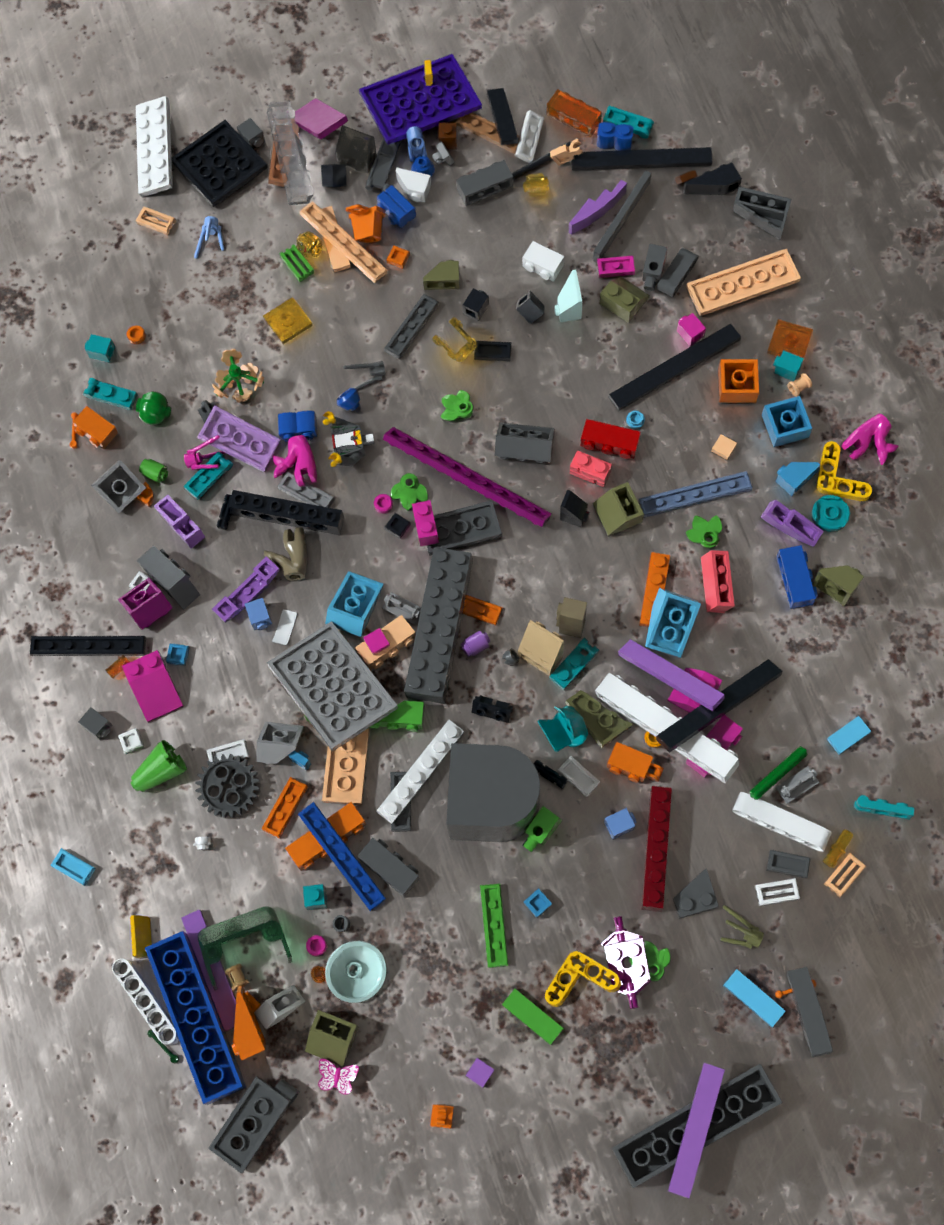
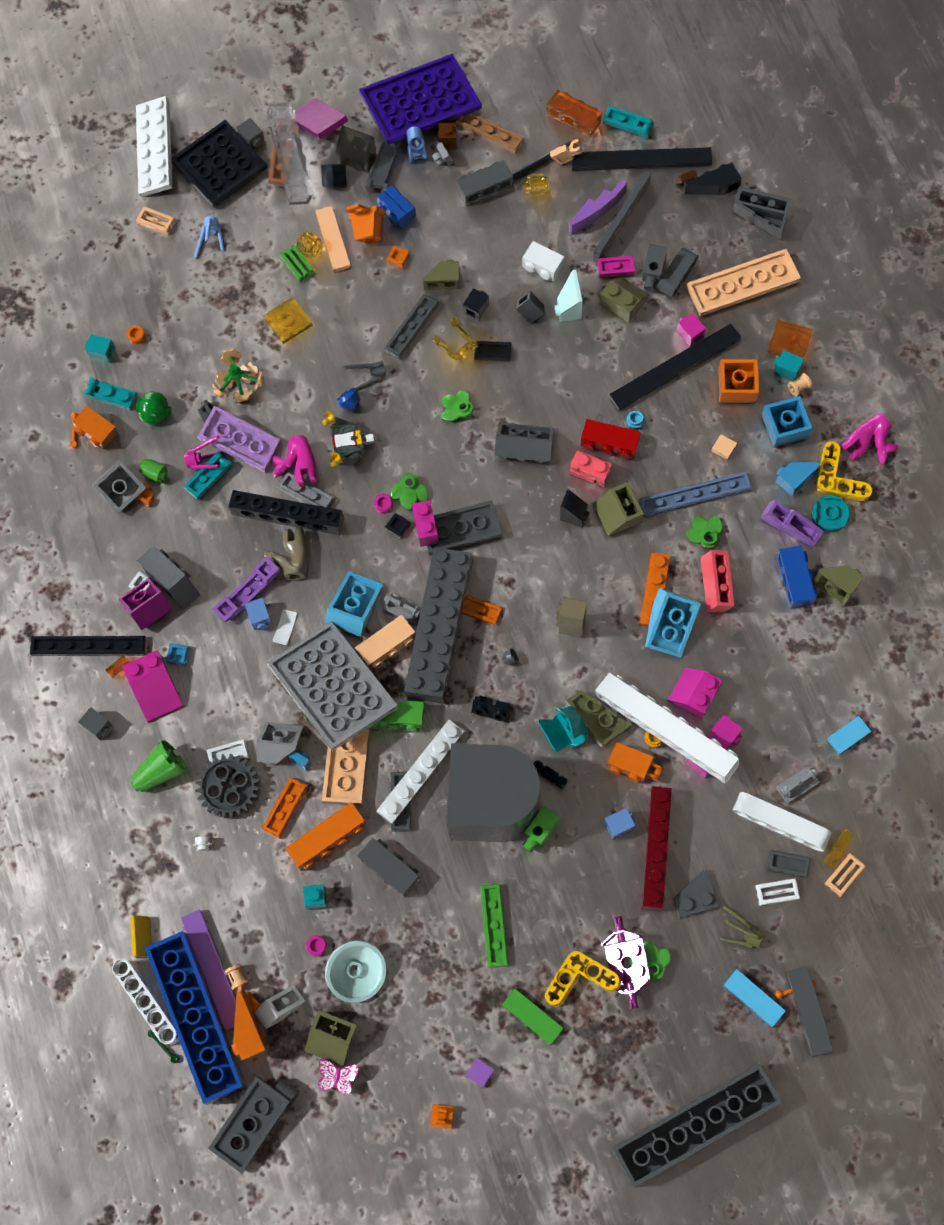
(73, 867): medium azure tile -> none
(131, 741): white tile -> none
(179, 521): medium lavender slope -> none
(213, 936): clear green windscreen -> none
(225, 514): black axle -> none
(298, 423): blue brick -> none
(321, 978): clear orange pin -> none
(338, 924): dark grey hinge -> none
(341, 856): blue tile -> none
(343, 242): light nougat tile -> none
(376, 641): dark pink tile -> none
(414, 184): white slope -> none
(423, 165): blue cone -> none
(428, 72): yellow tile -> none
(467, 476): magenta plate -> none
(475, 643): medium lavender brick -> none
(502, 116): black tile -> none
(529, 136): white tile -> none
(537, 903): dark azure plate -> none
(541, 647): tan slope -> none
(573, 664): teal plate -> none
(578, 776): white tile -> none
(614, 136): blue brick -> none
(671, 675): medium lavender tile -> none
(696, 1130): medium lavender tile -> none
(734, 695): black tile -> none
(778, 773): green axle -> none
(882, 807): teal plate -> none

